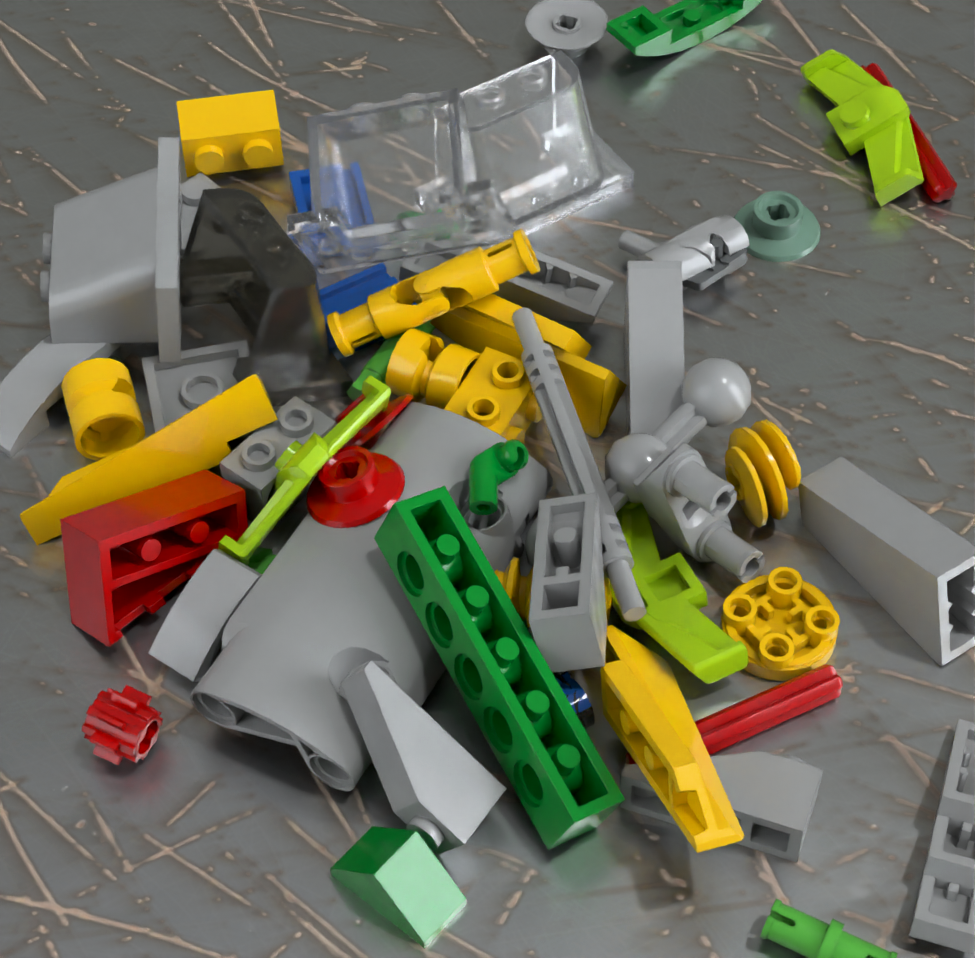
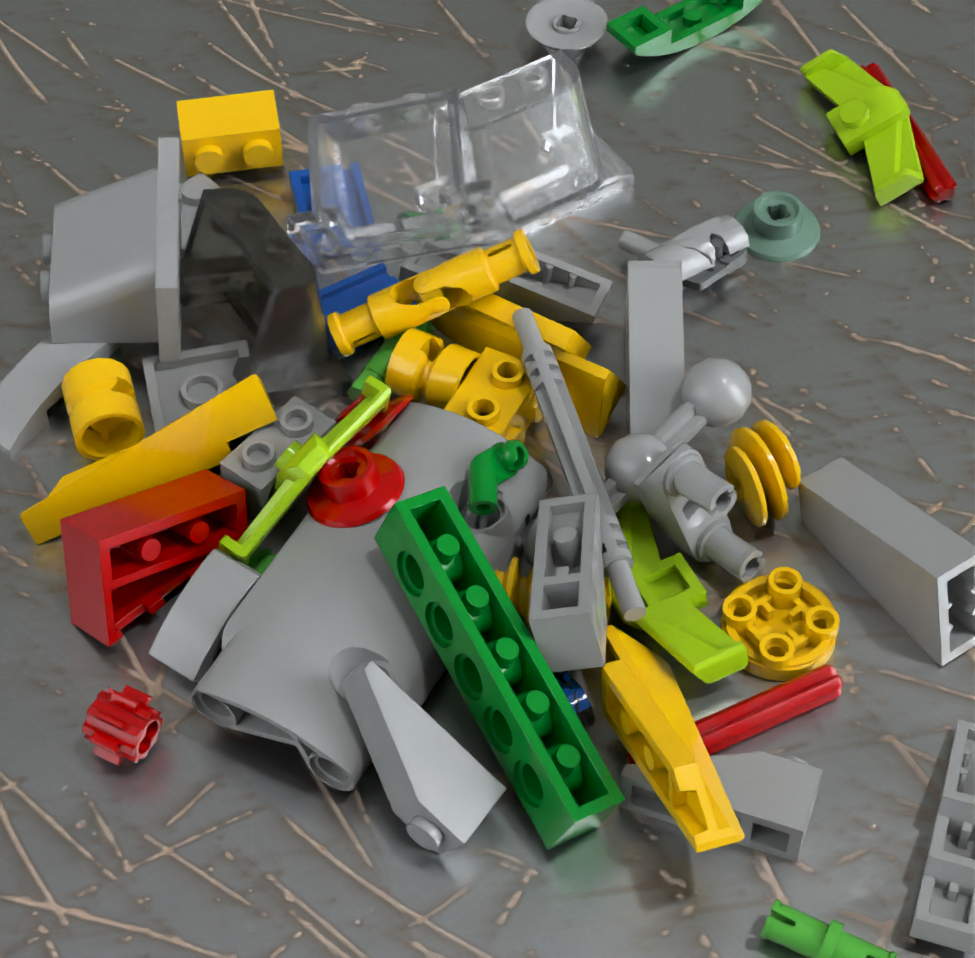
(401, 881): slope -> none

